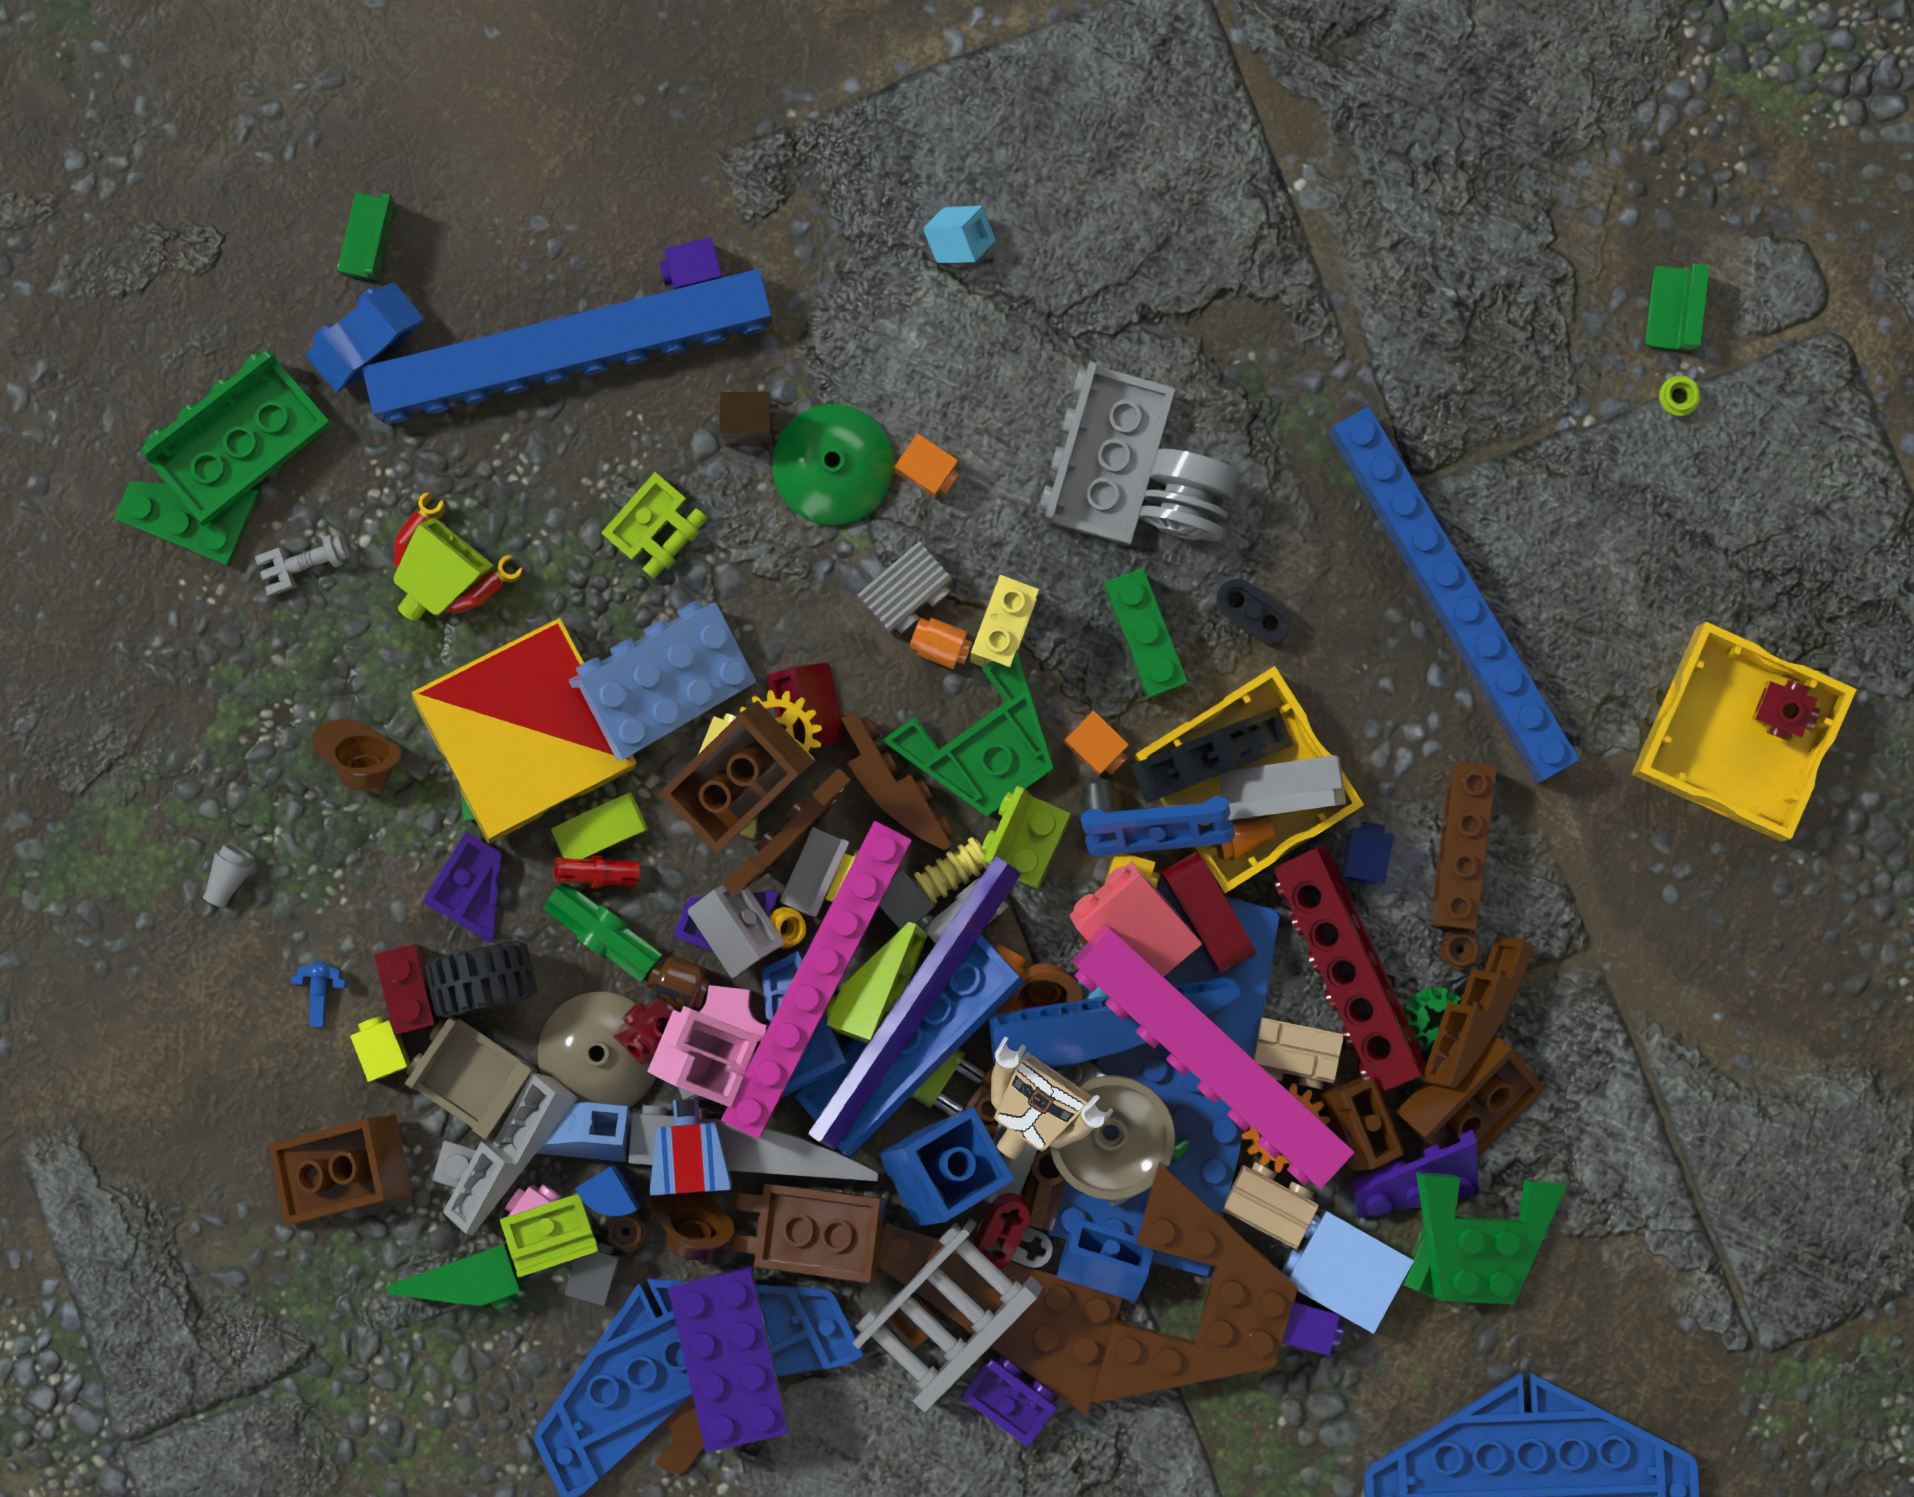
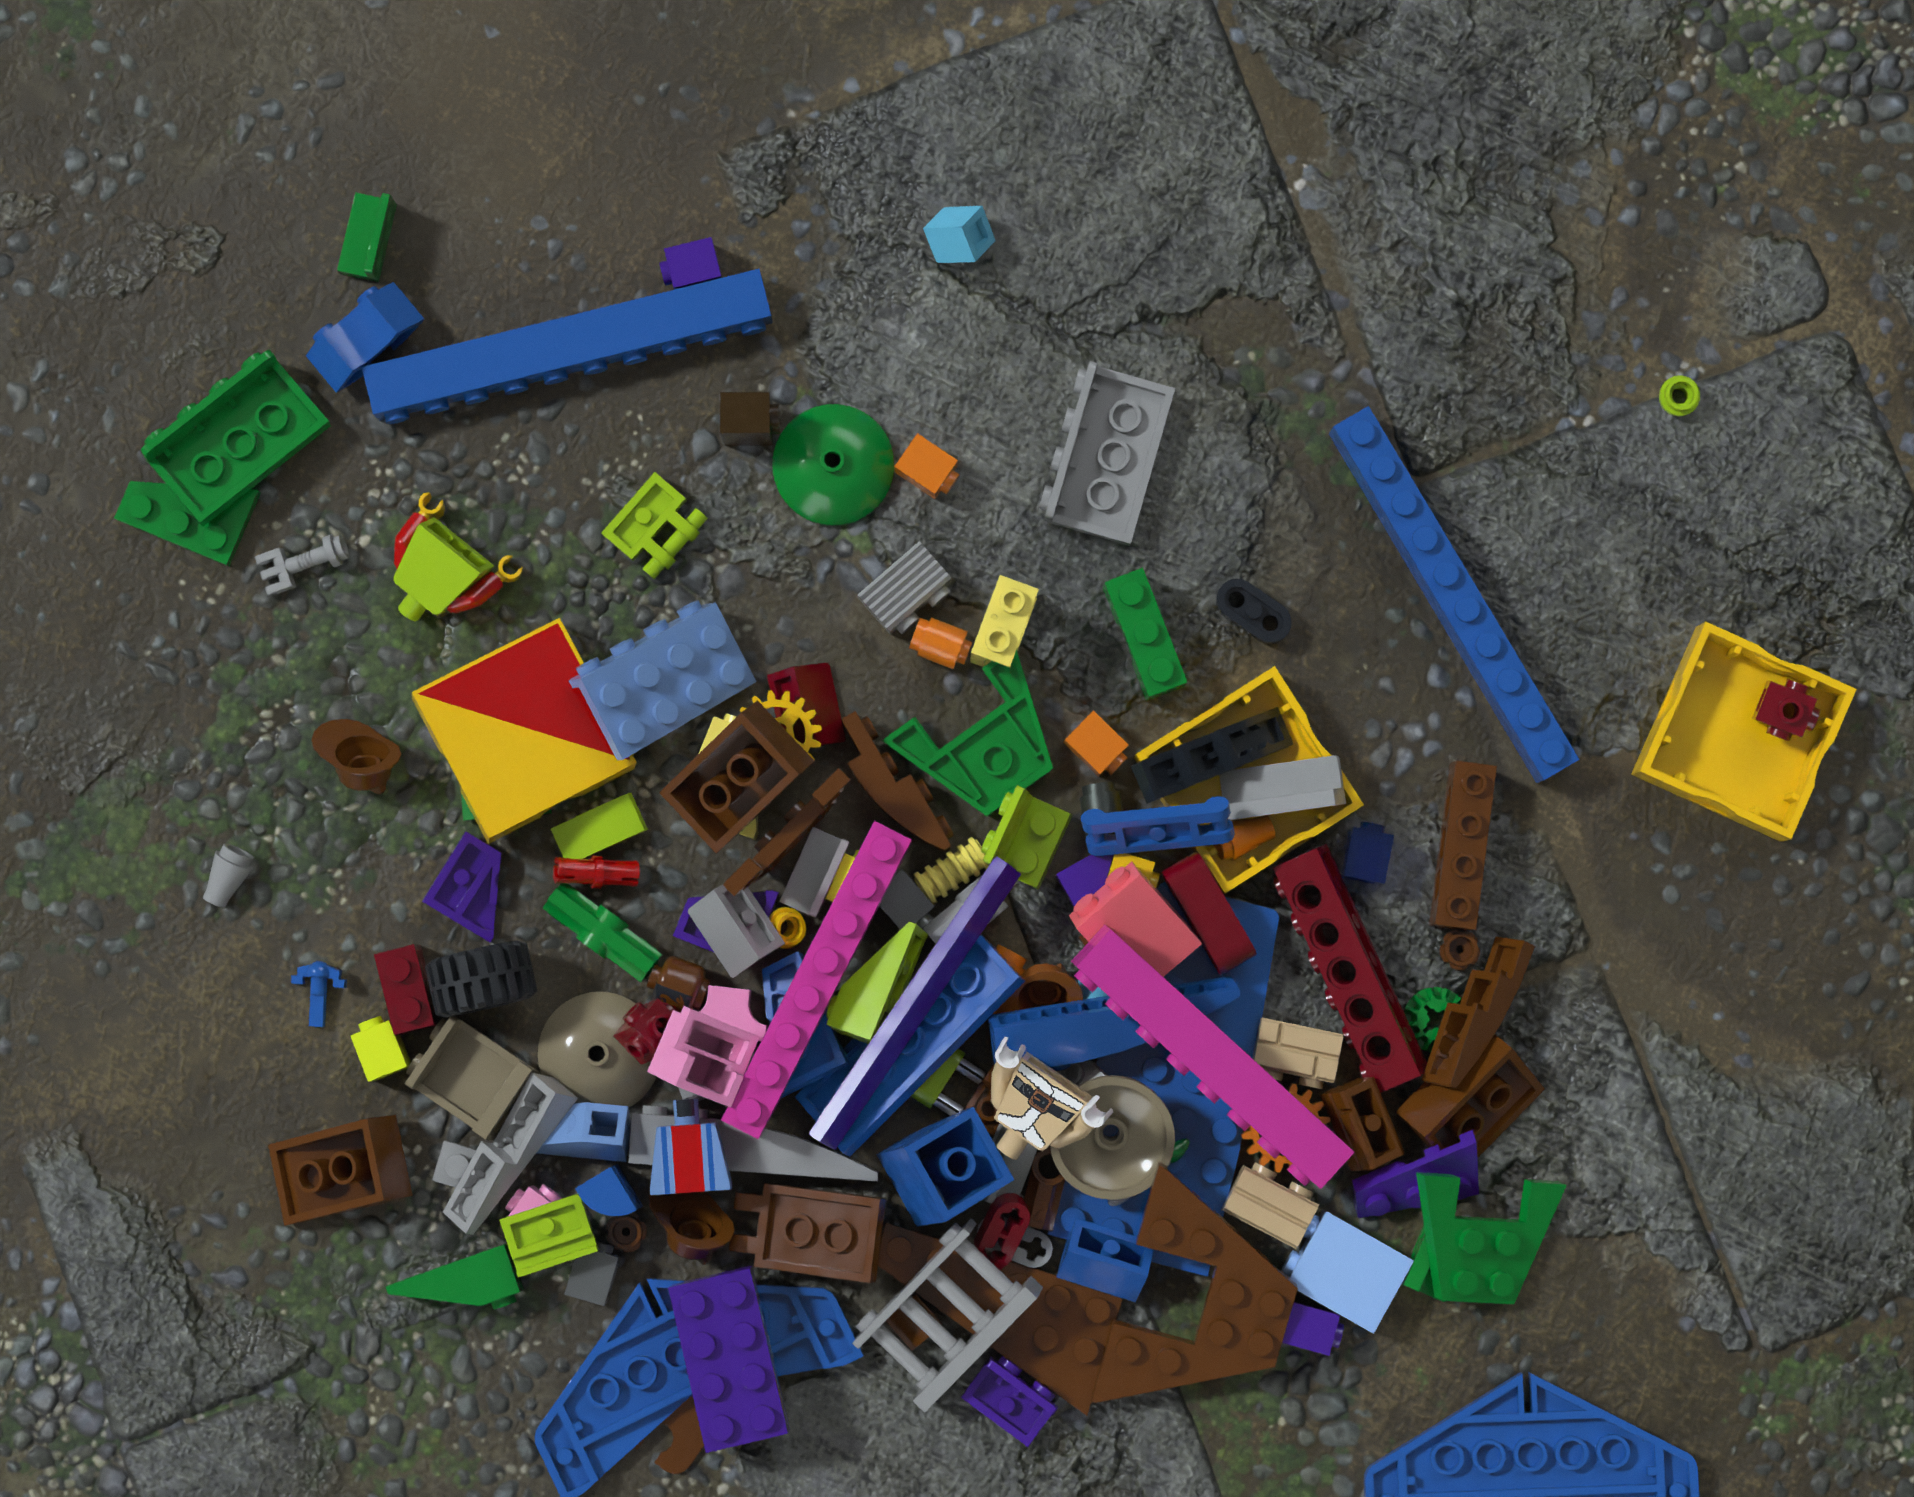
(1084, 877): none -> dark purple slope
(1190, 488): light grey wheel -> none
(1677, 308): green panel -> none

